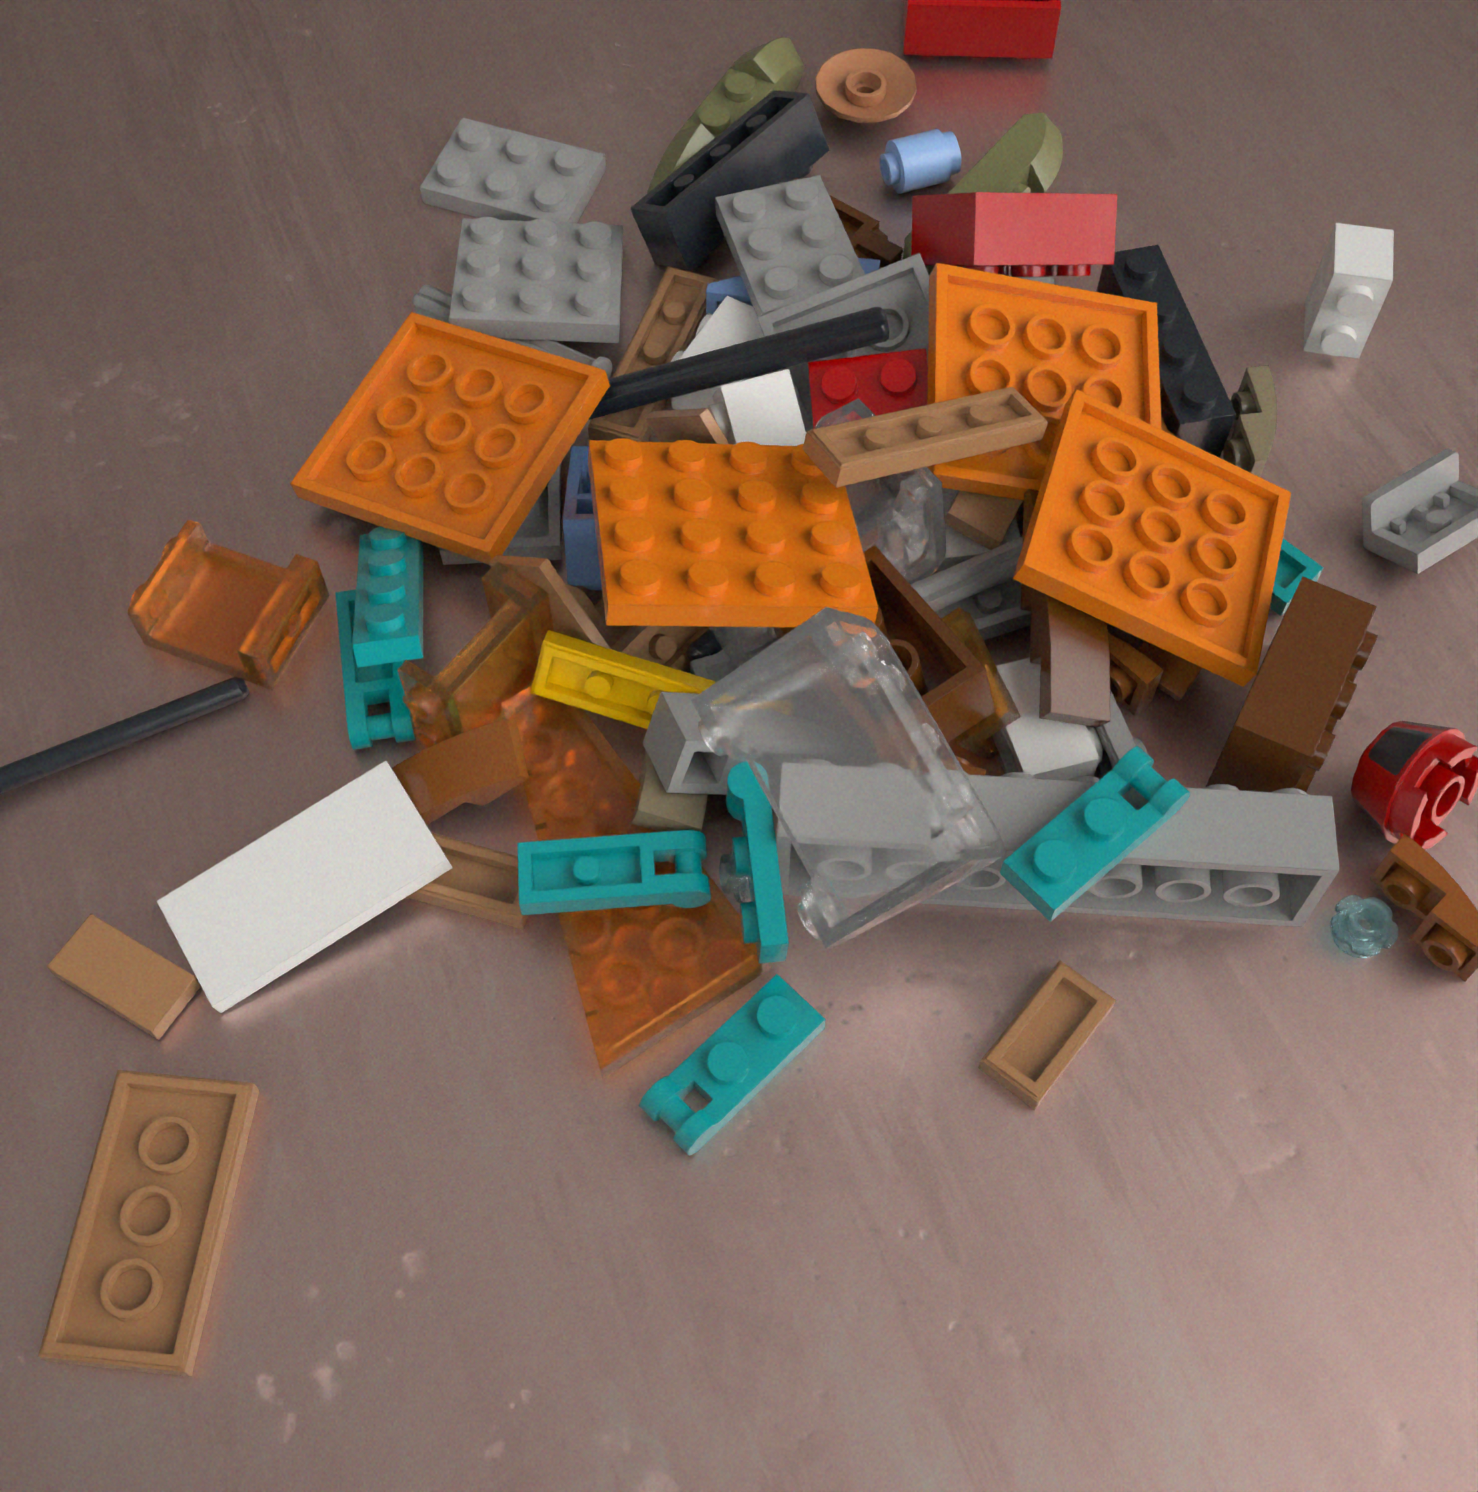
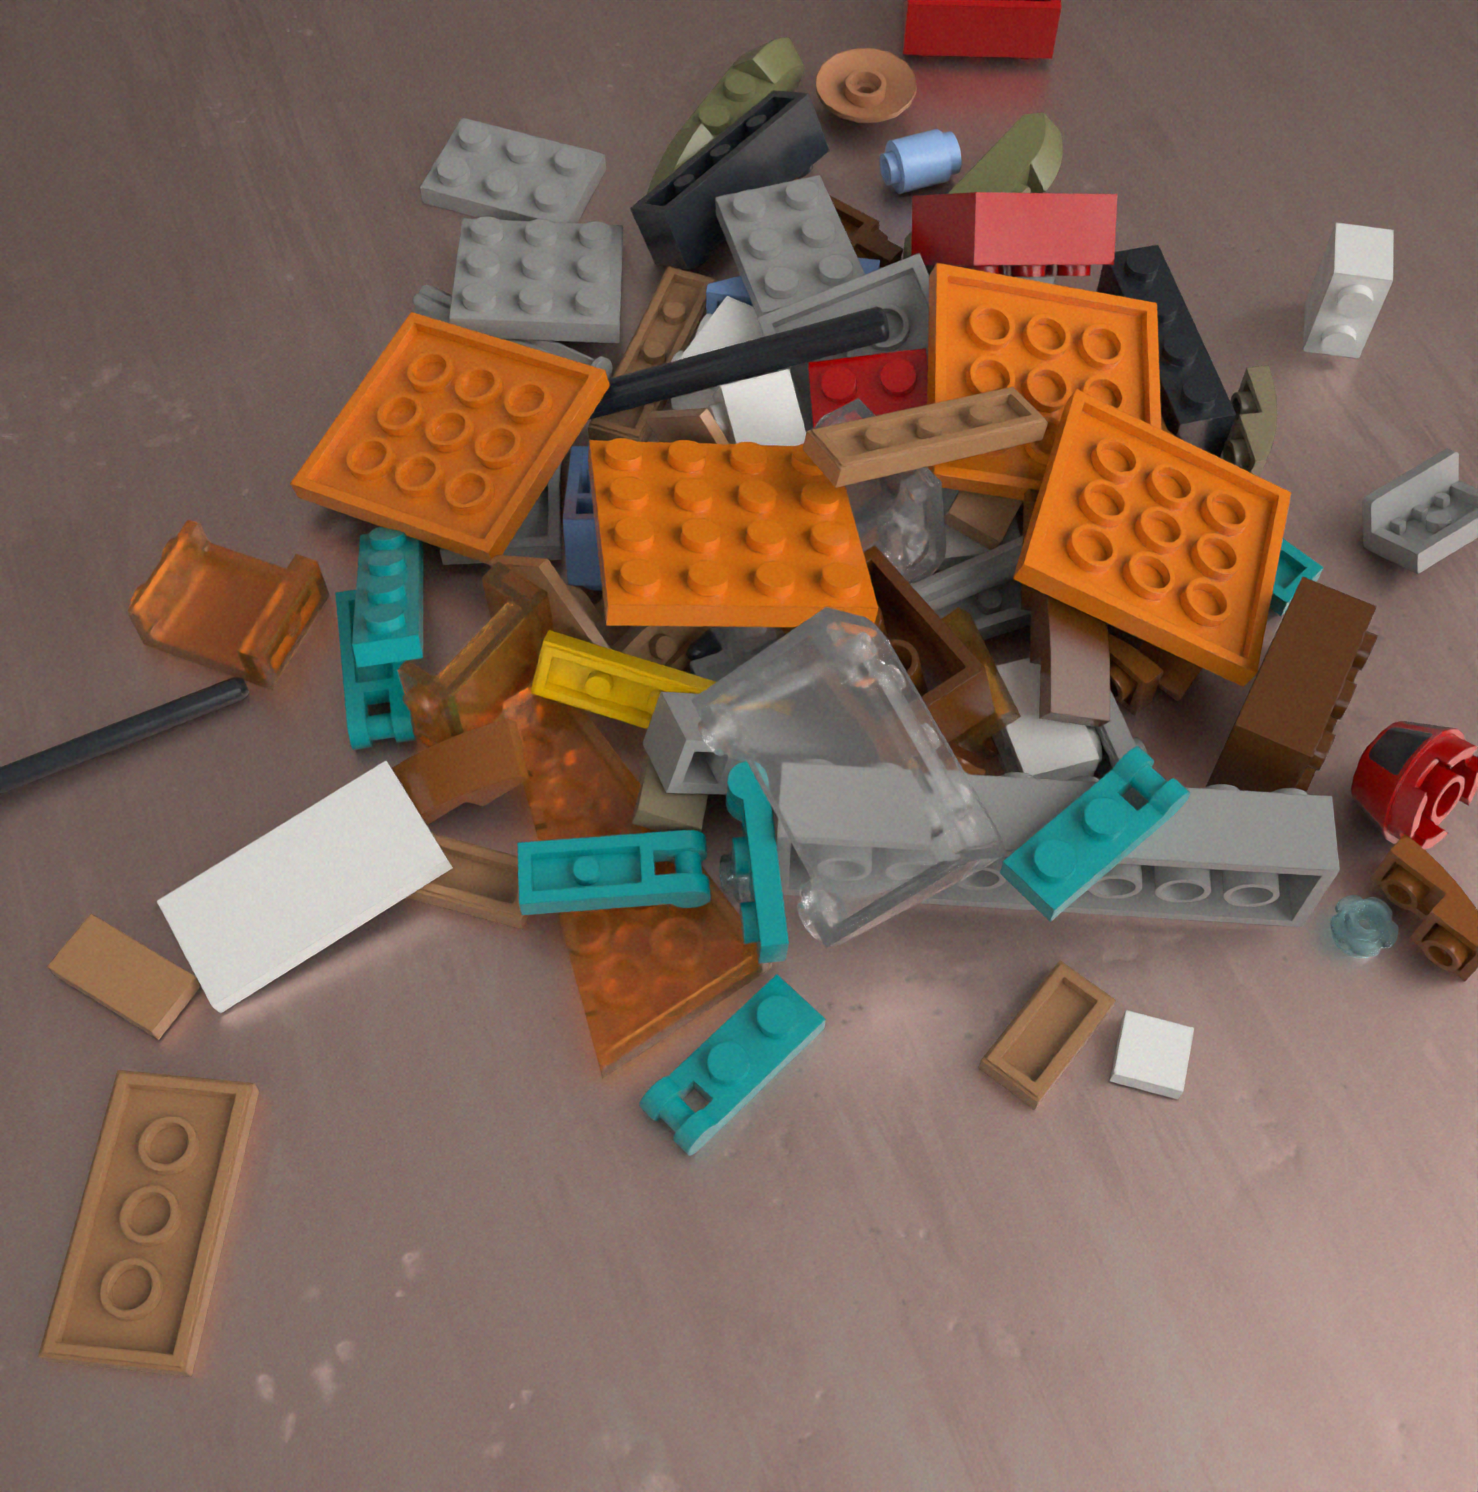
(1152, 1054): none -> white tile

